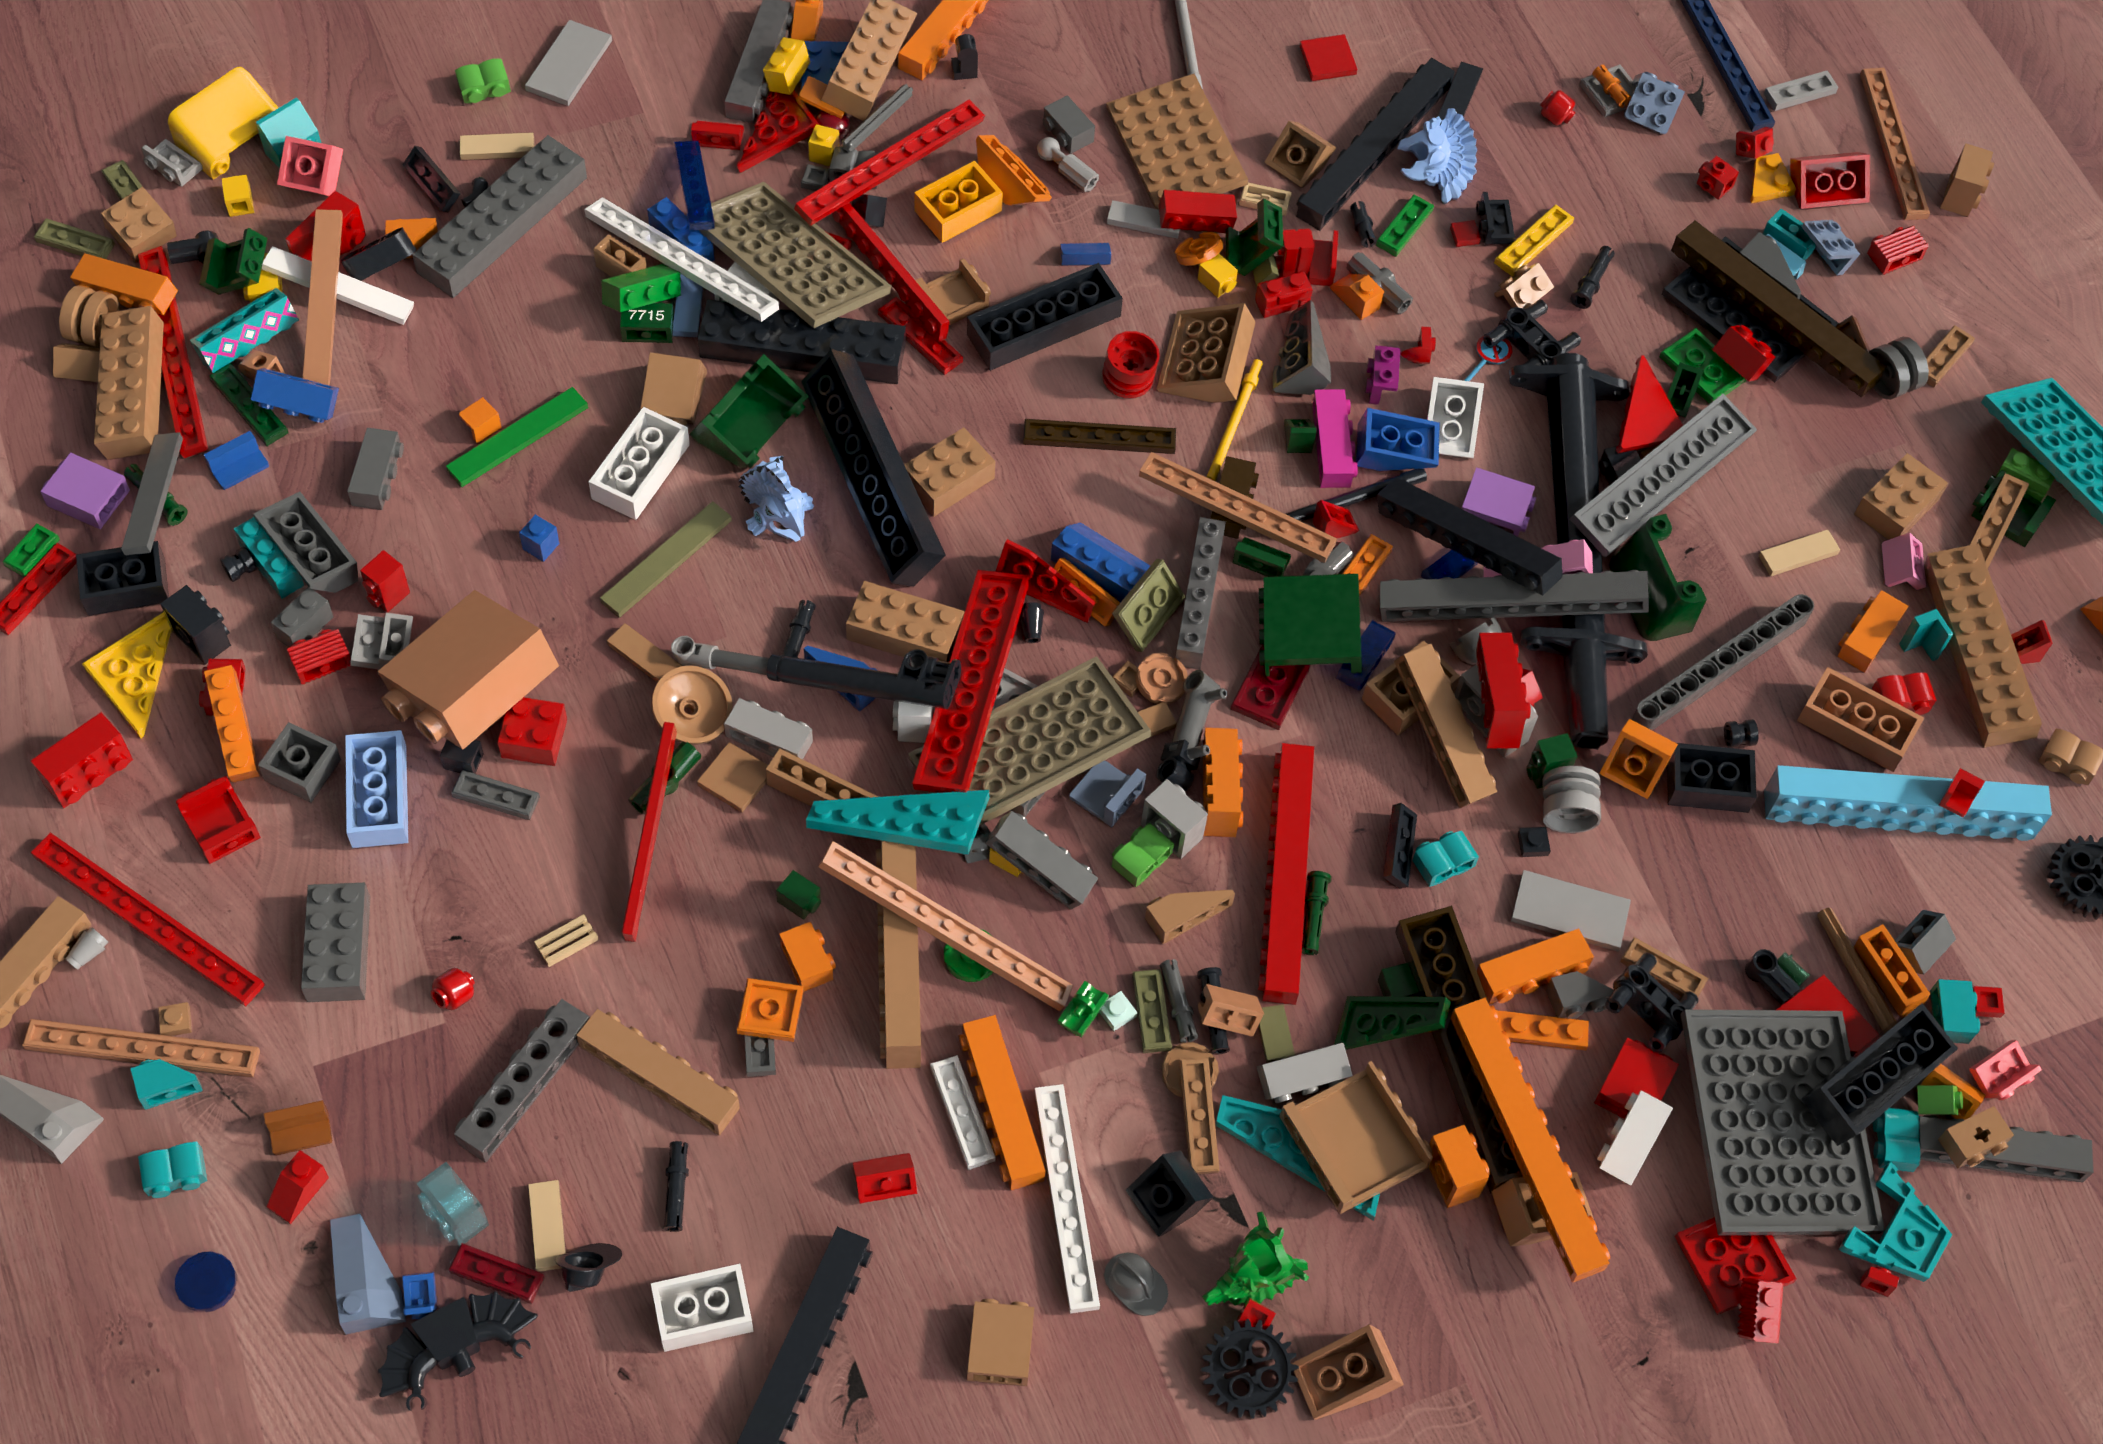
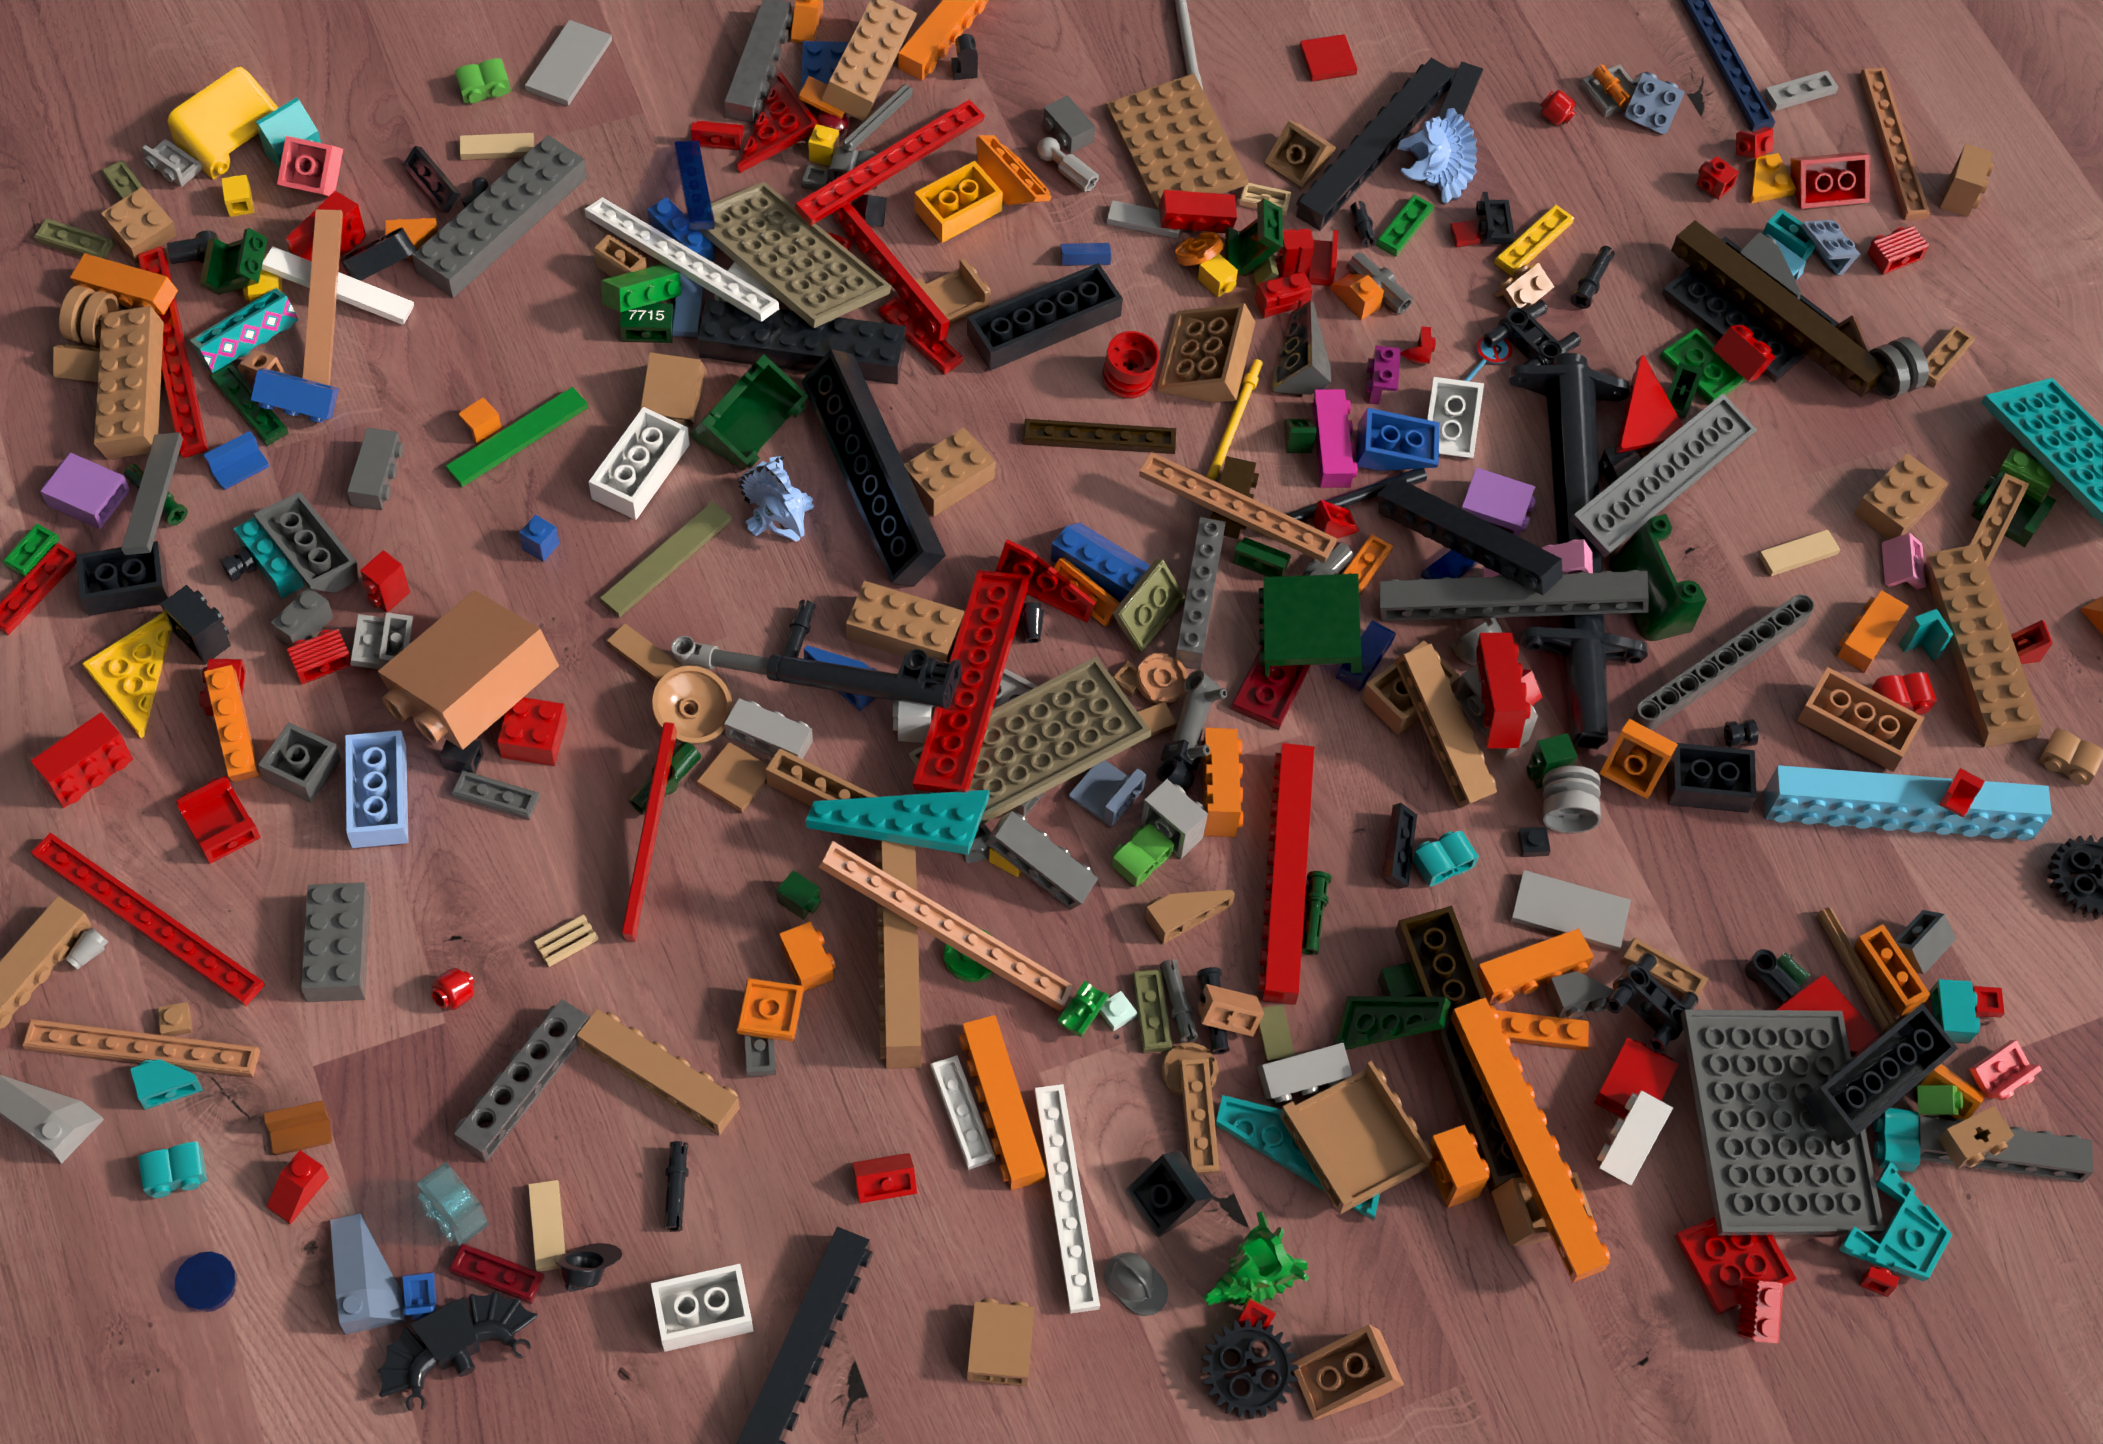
(786, 65): yellow brick -> none

